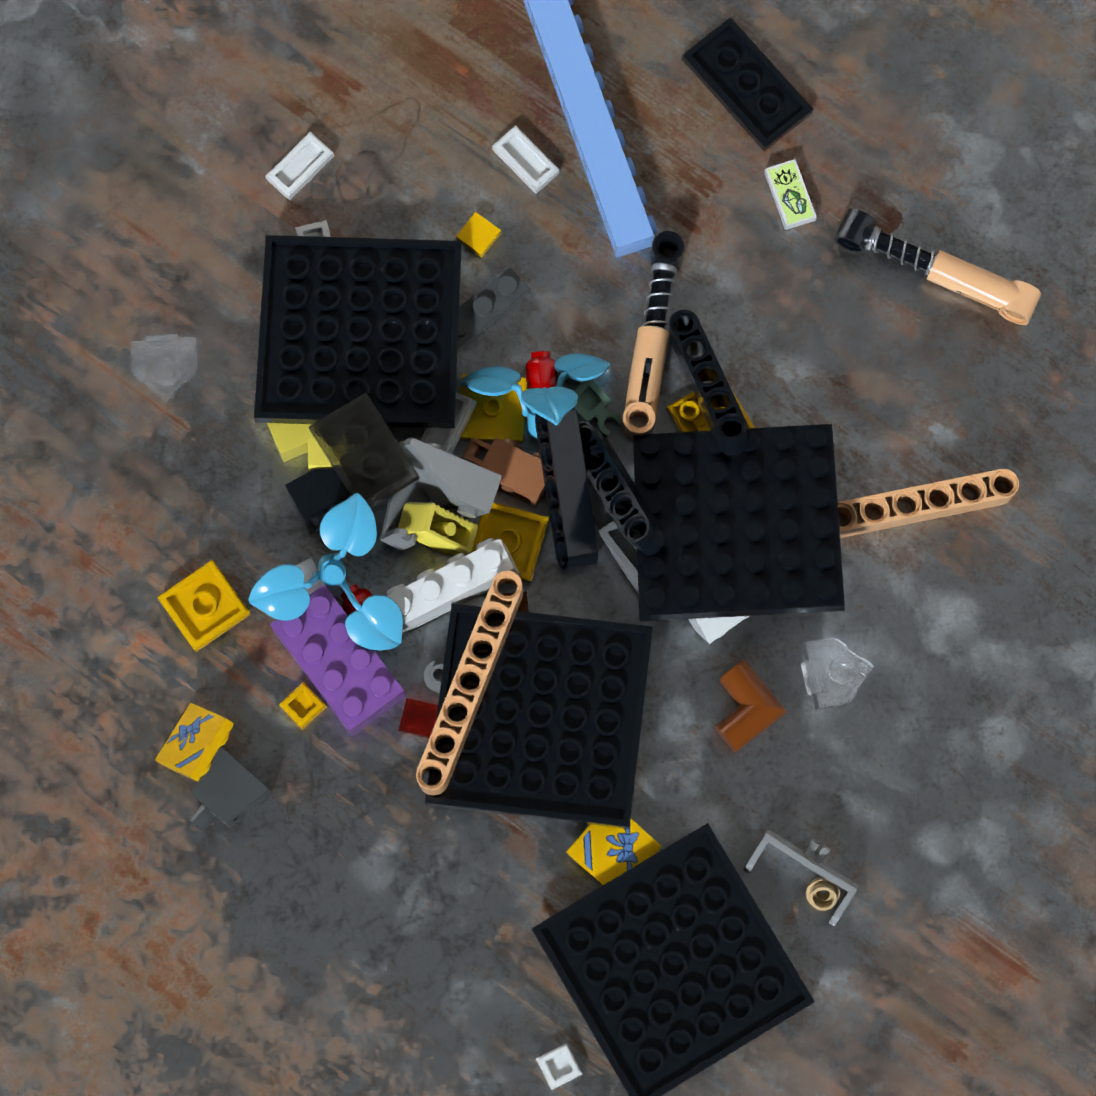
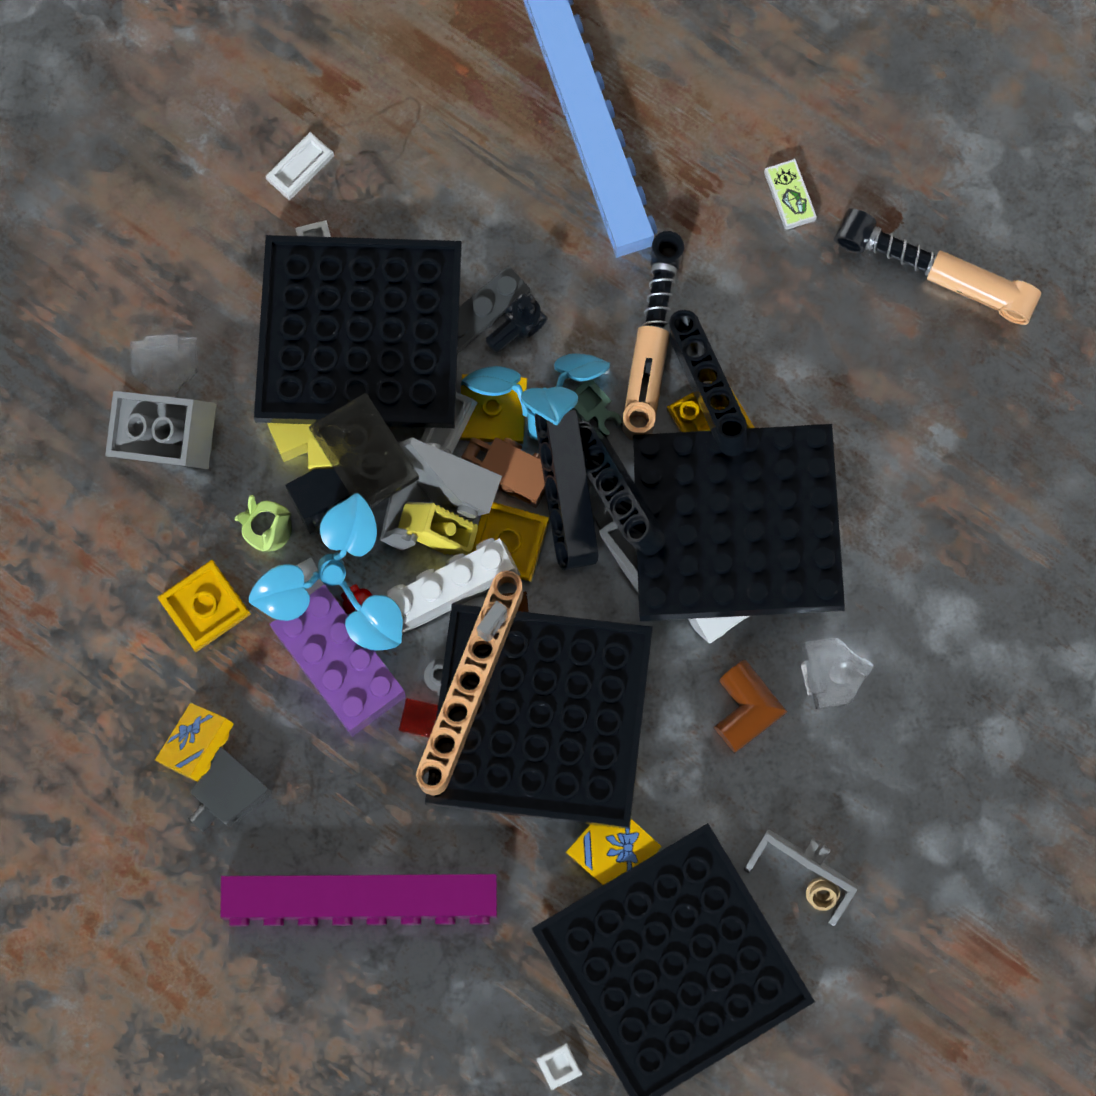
(161, 429): none -> light grey slope
(276, 535): none -> yellowish green piece
(302, 705): yellow tile -> none
(359, 897): none -> magenta brick
(478, 235): yellow tile -> none
(492, 621): none -> light grey tile
(522, 319): none -> black axle
(525, 159): white tile -> none
(541, 371): red plant -> none
(747, 84): black tile -> none
(922, 507): light nougat beam -> none

